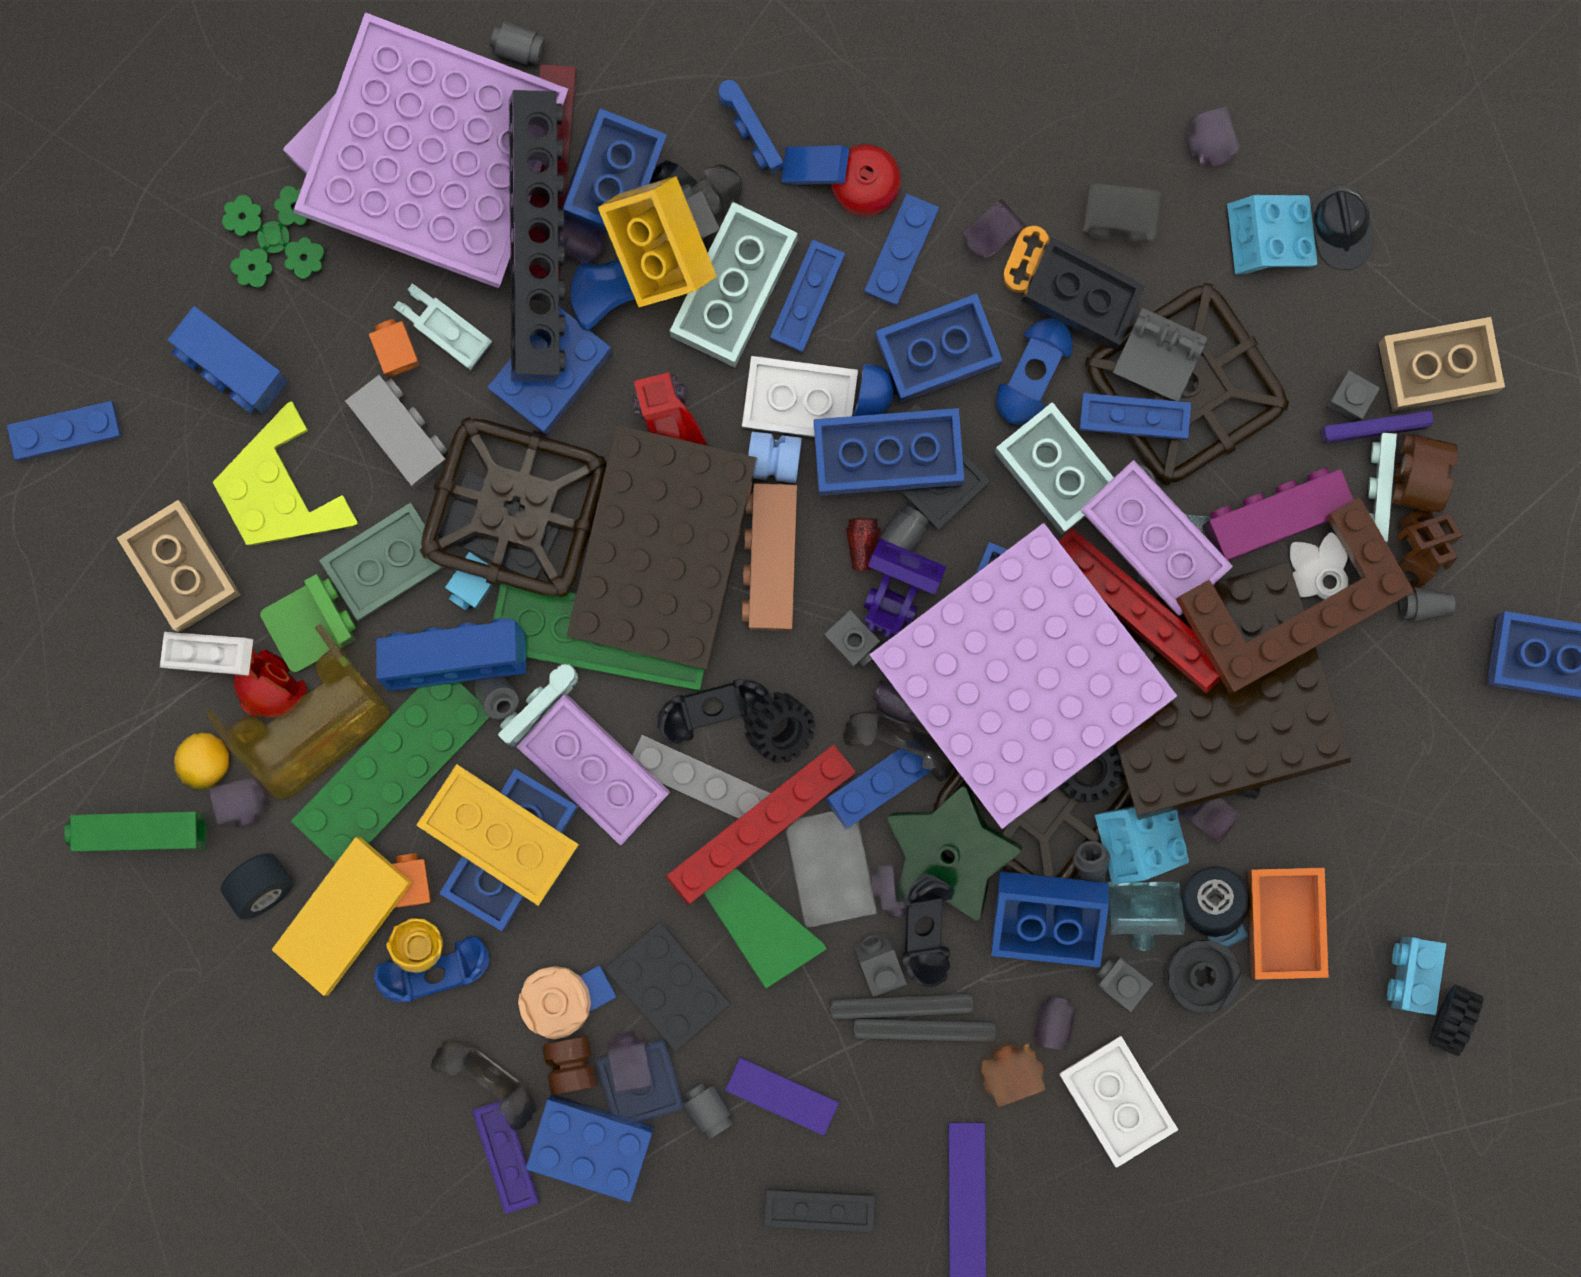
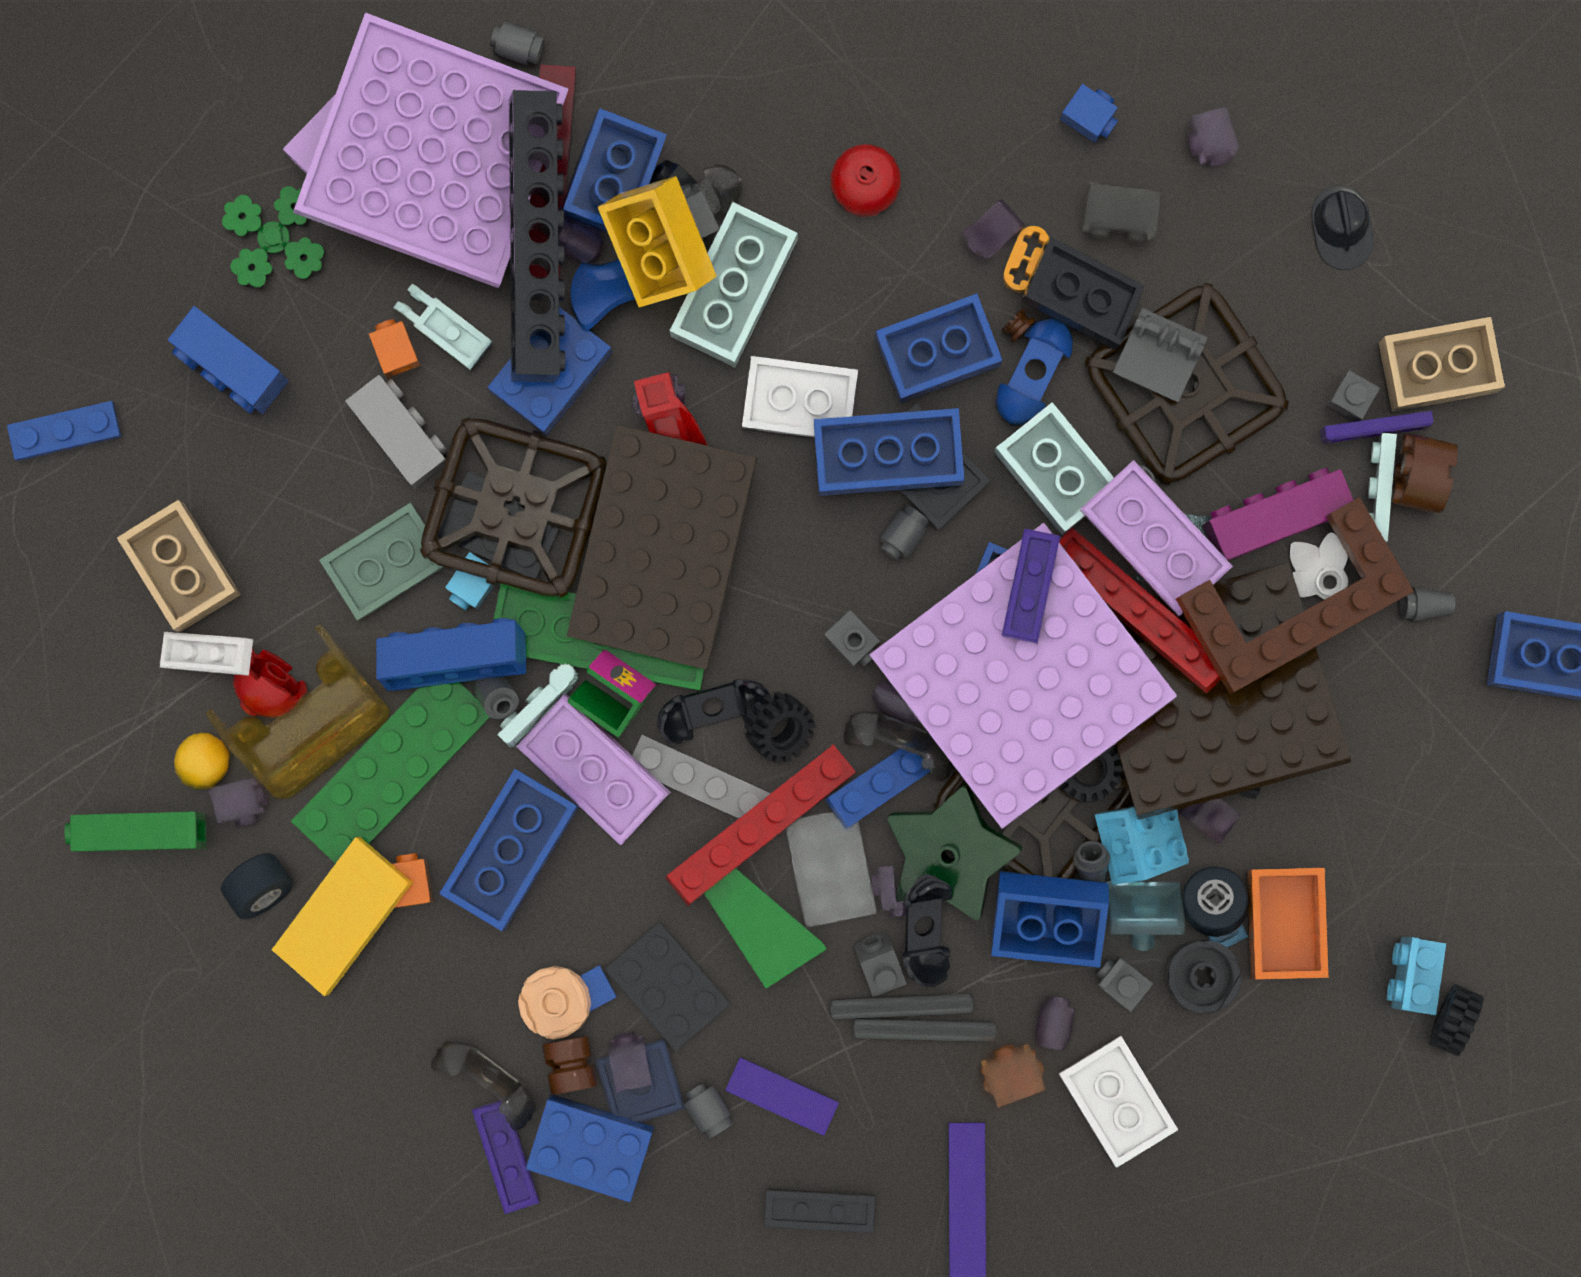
(265, 497): neon yellow wing -> none
(294, 620): bright green bracket -> none
(415, 945): yellow hair -> none
(460, 969): blue piece -> none
(497, 835): yellow tile -> none
(622, 680): none -> green piece
(750, 126): blue plate -> none
(771, 557): nougat brick -> none
(775, 456): light blue wheel -> none
(807, 296): blue plate -> none
(815, 165): blue tile -> none
(862, 541): clear red cone -> none
(875, 391): blue hair -> none
(887, 608): dark purple tile -> none
(901, 250): blue plate -> none
(1019, 325): none -> reddish brown bush
(1031, 586): none -> dark purple tile
(1091, 113): none -> blue brick
(1135, 416): blue plate -> none
(1271, 232): medium azure bracket -> none
(1429, 555): reddish brown piece -> none

